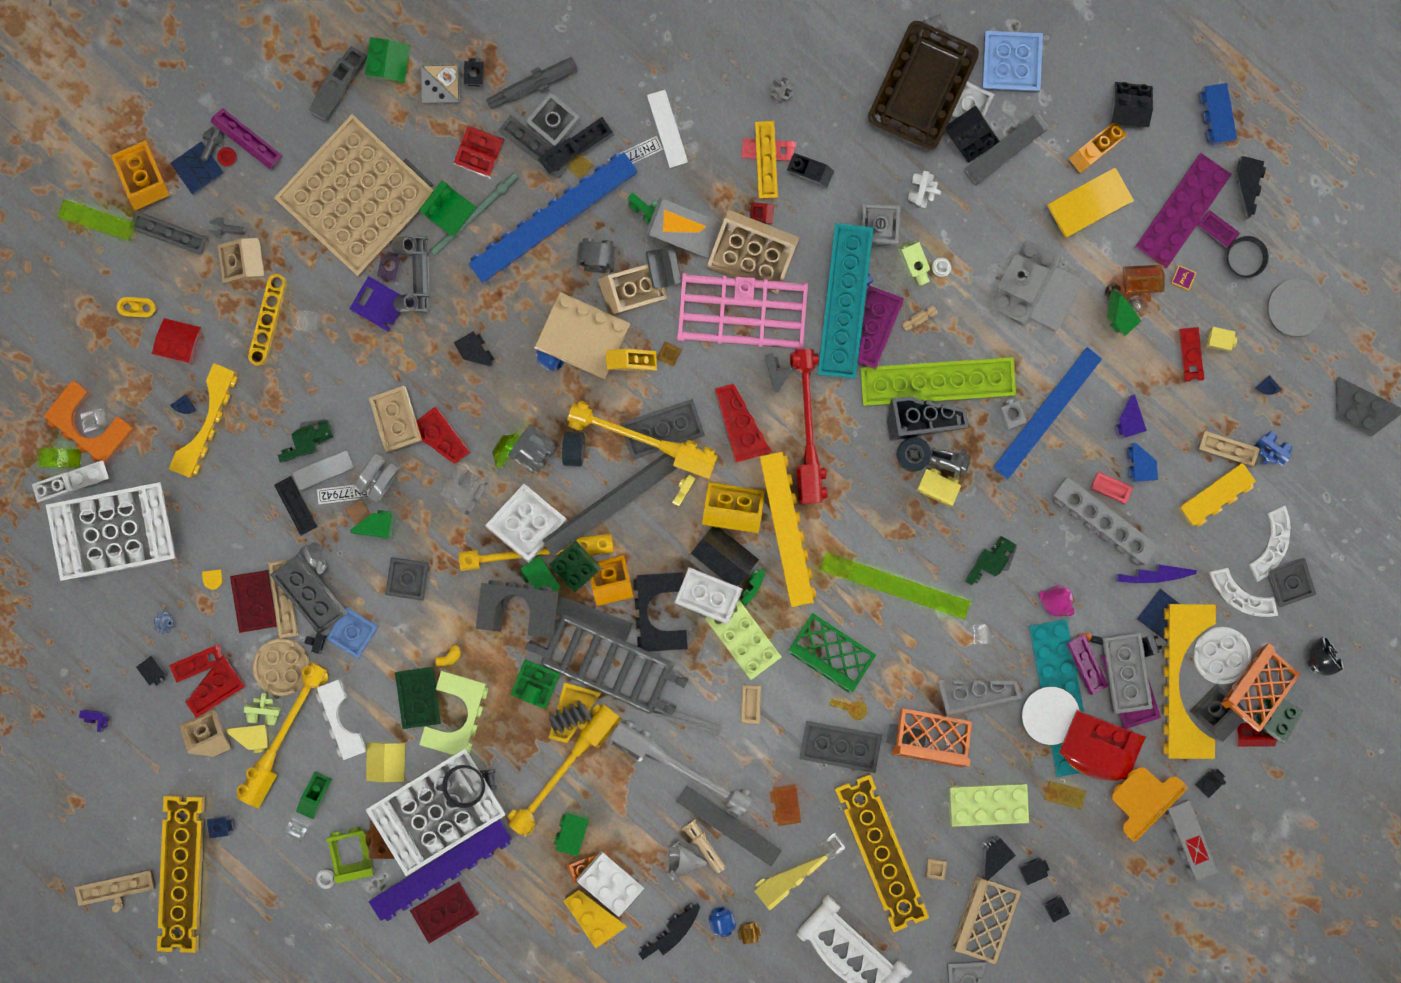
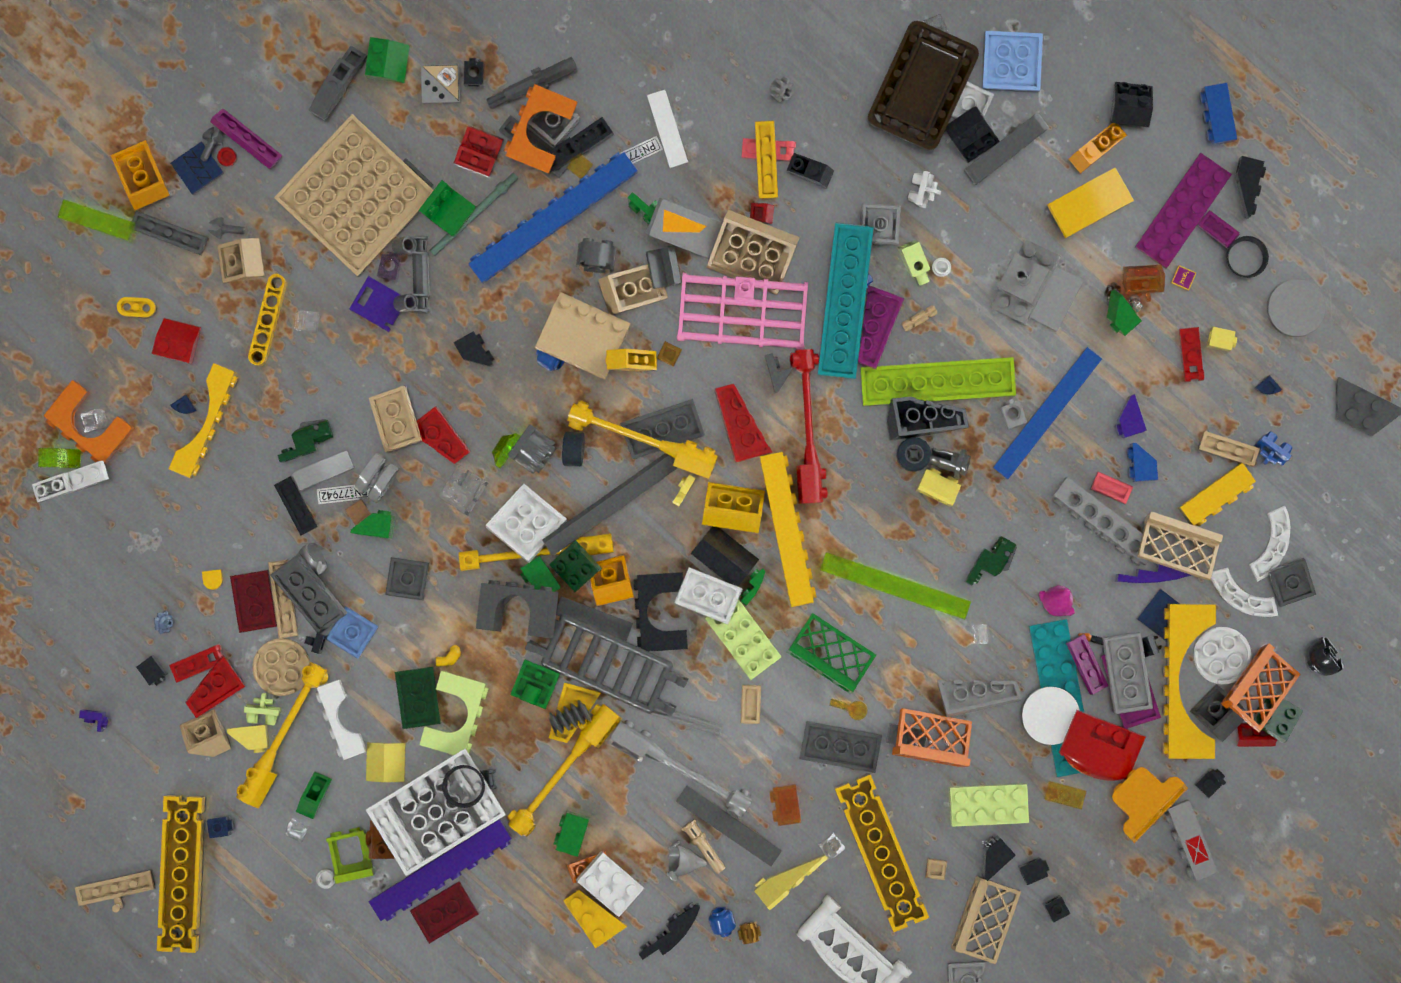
(110, 532): white wedge -> none
(539, 100): none -> orange arch
(1183, 530): none -> tan fence

